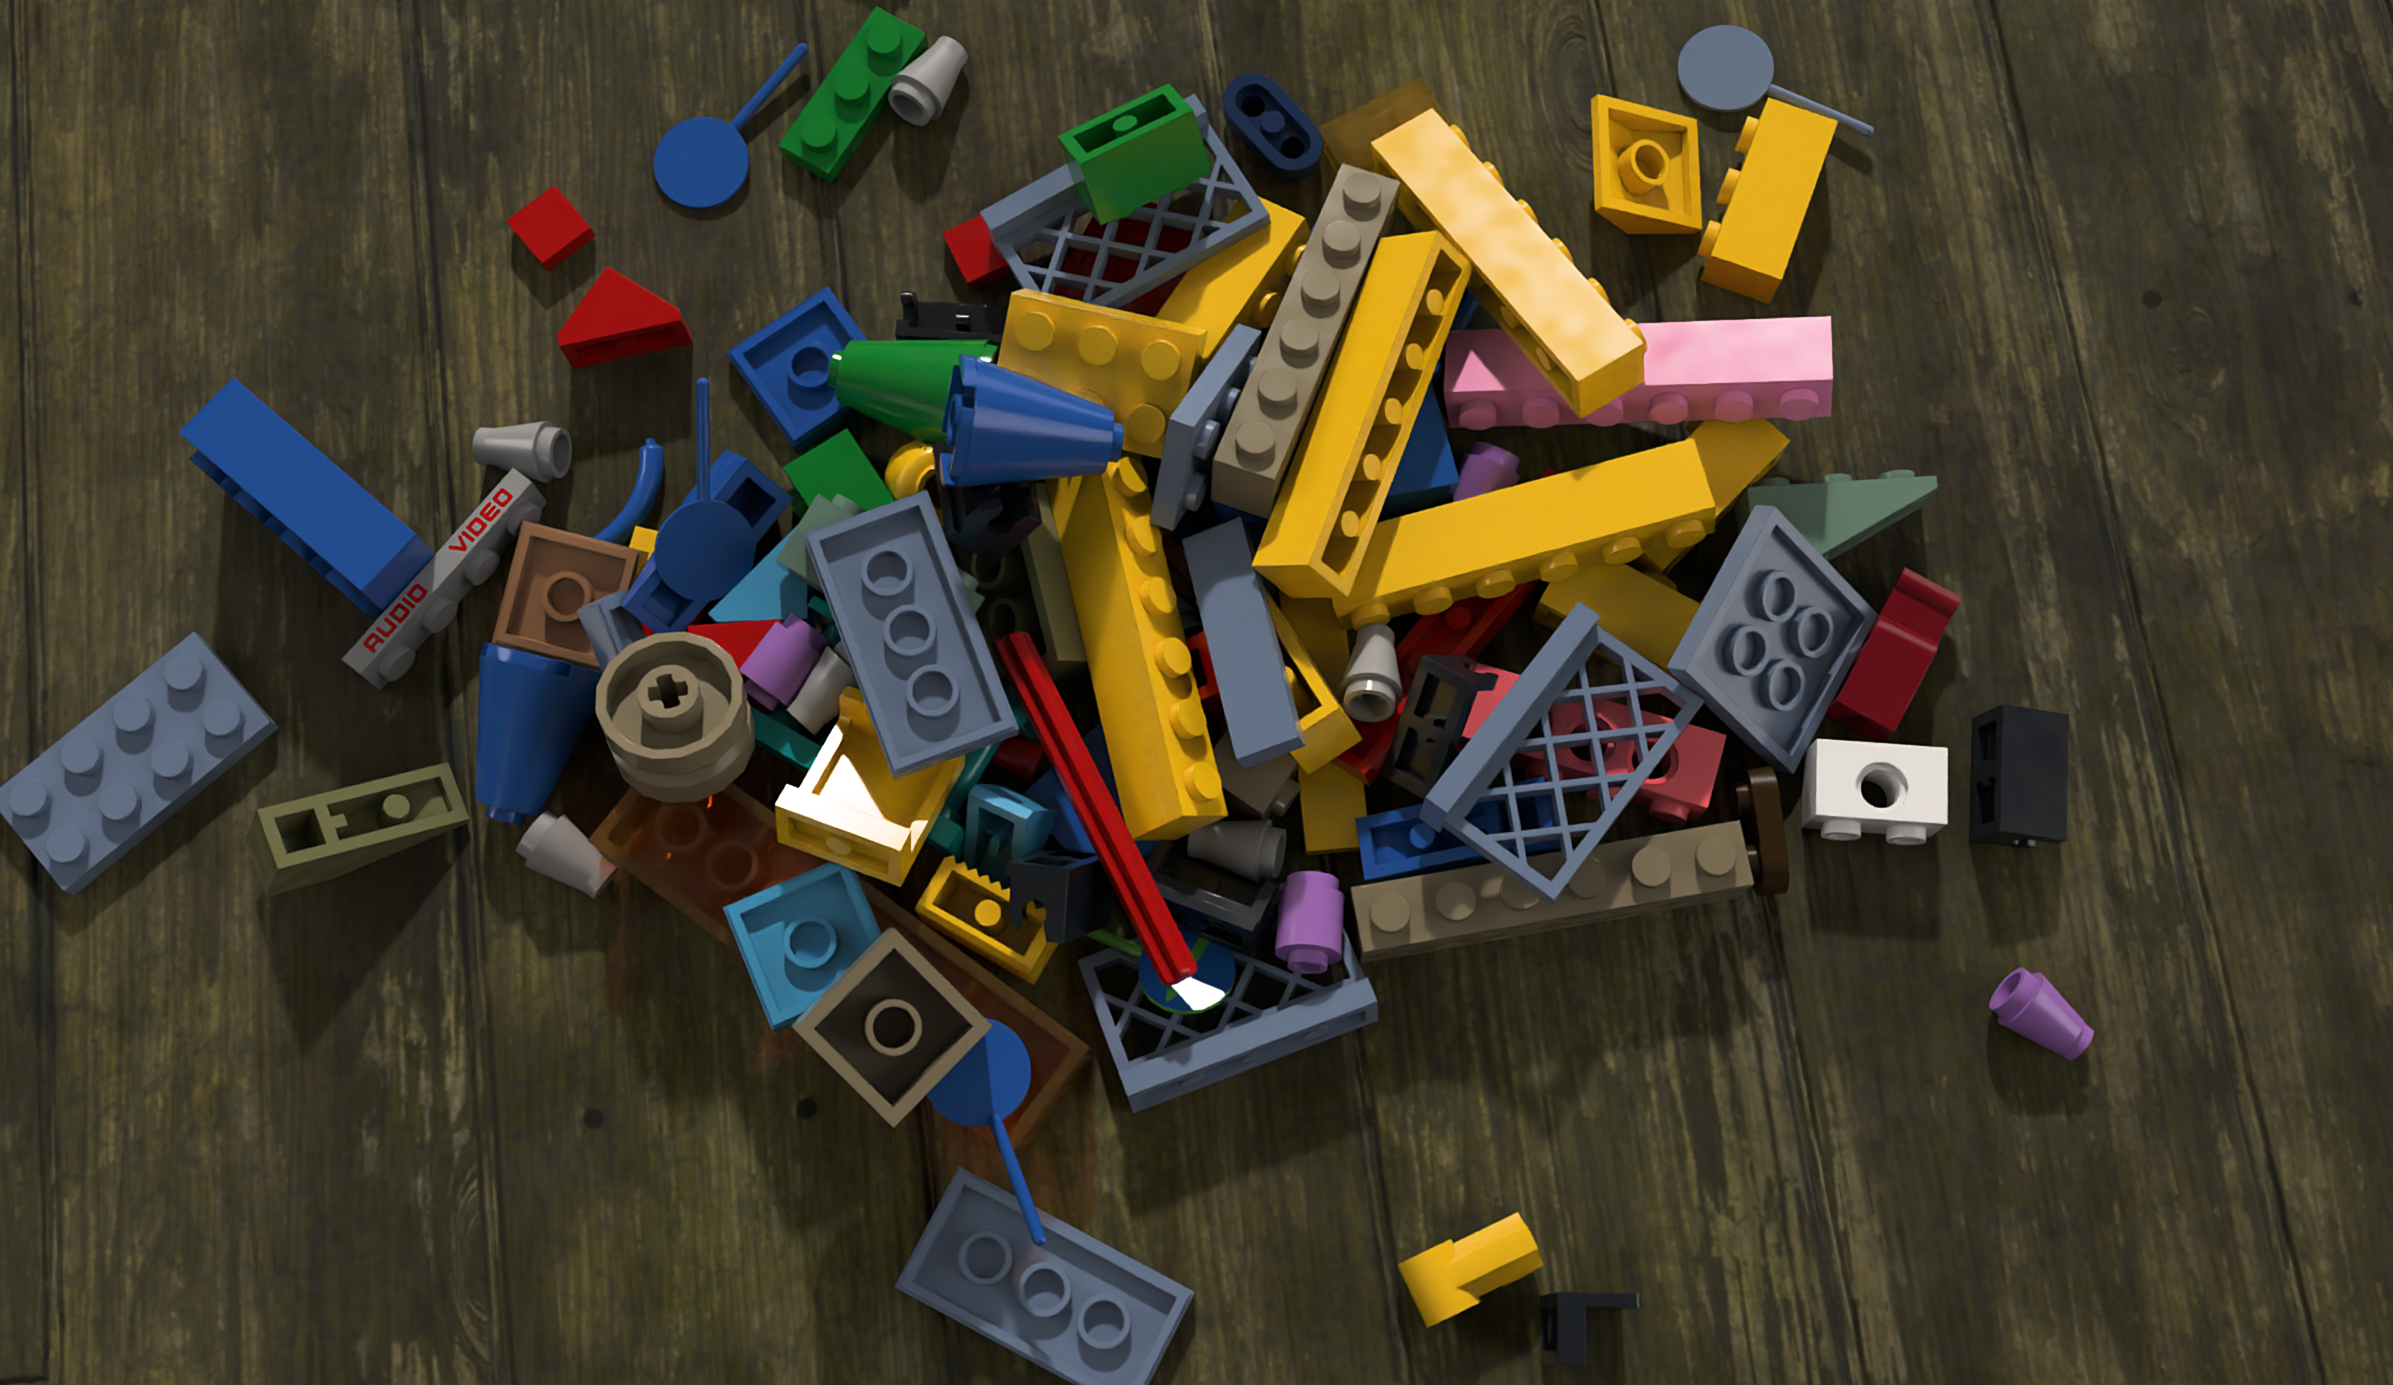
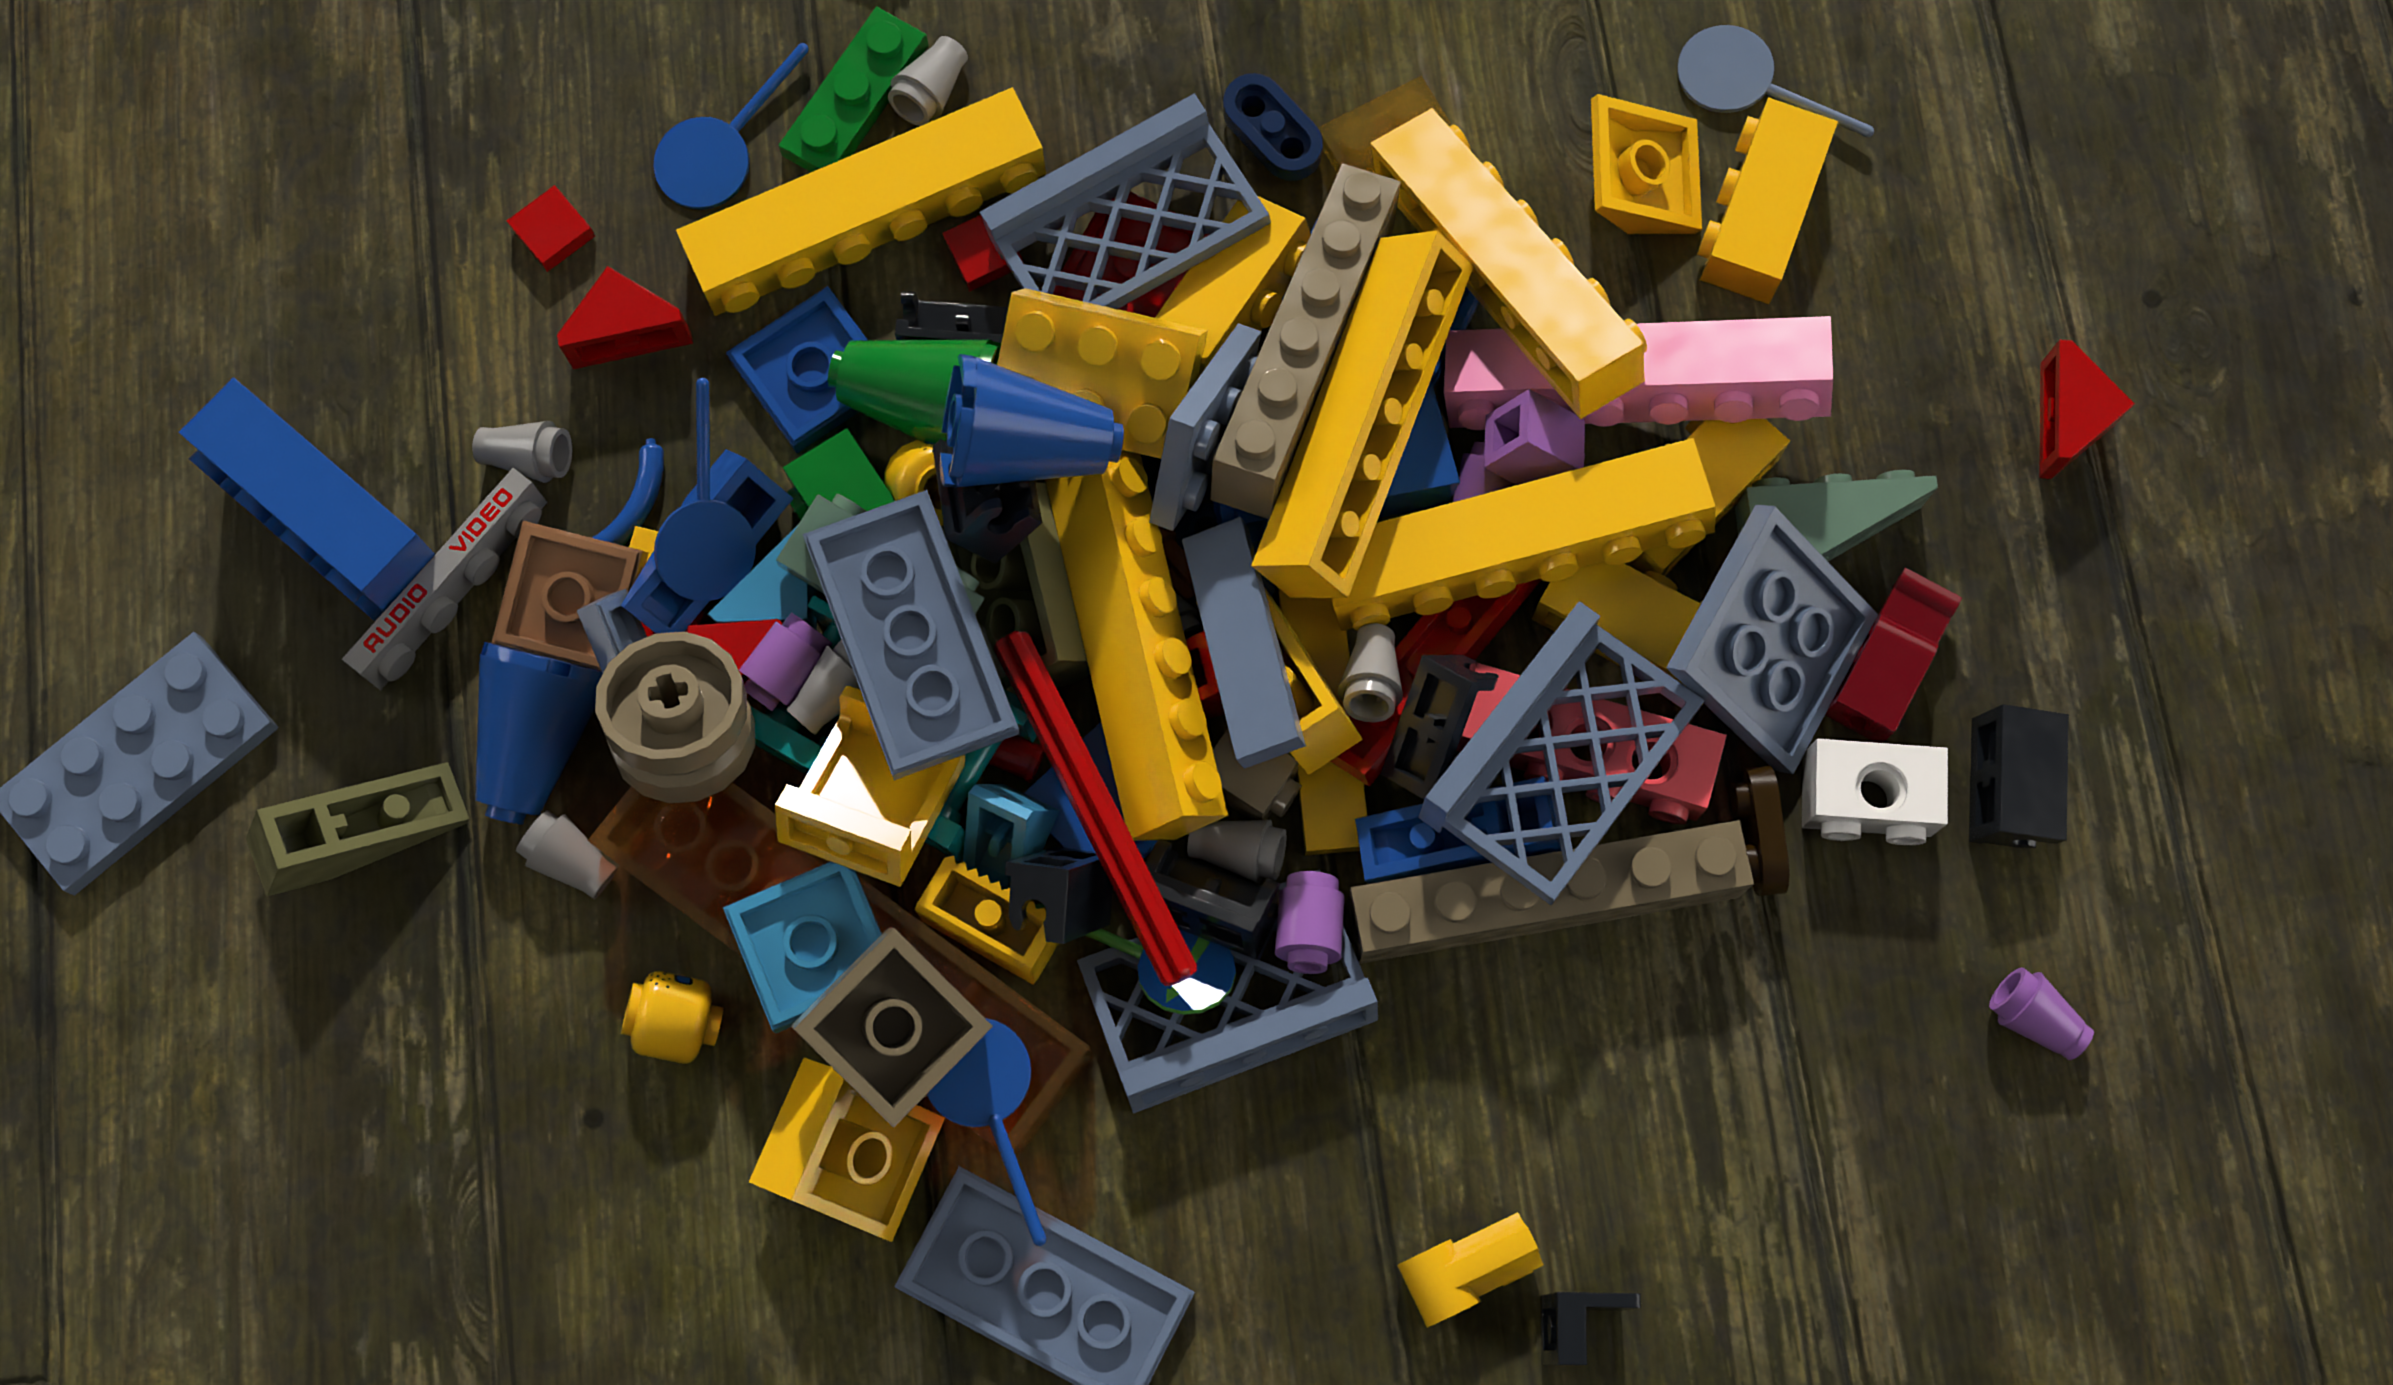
(671, 1017): none -> yellow head
(842, 1154): none -> yellow slope
(863, 202): none -> yellow brick
(1135, 154): green brick -> none
(1533, 439): none -> medium lavender brick
(2075, 406): none -> red slope

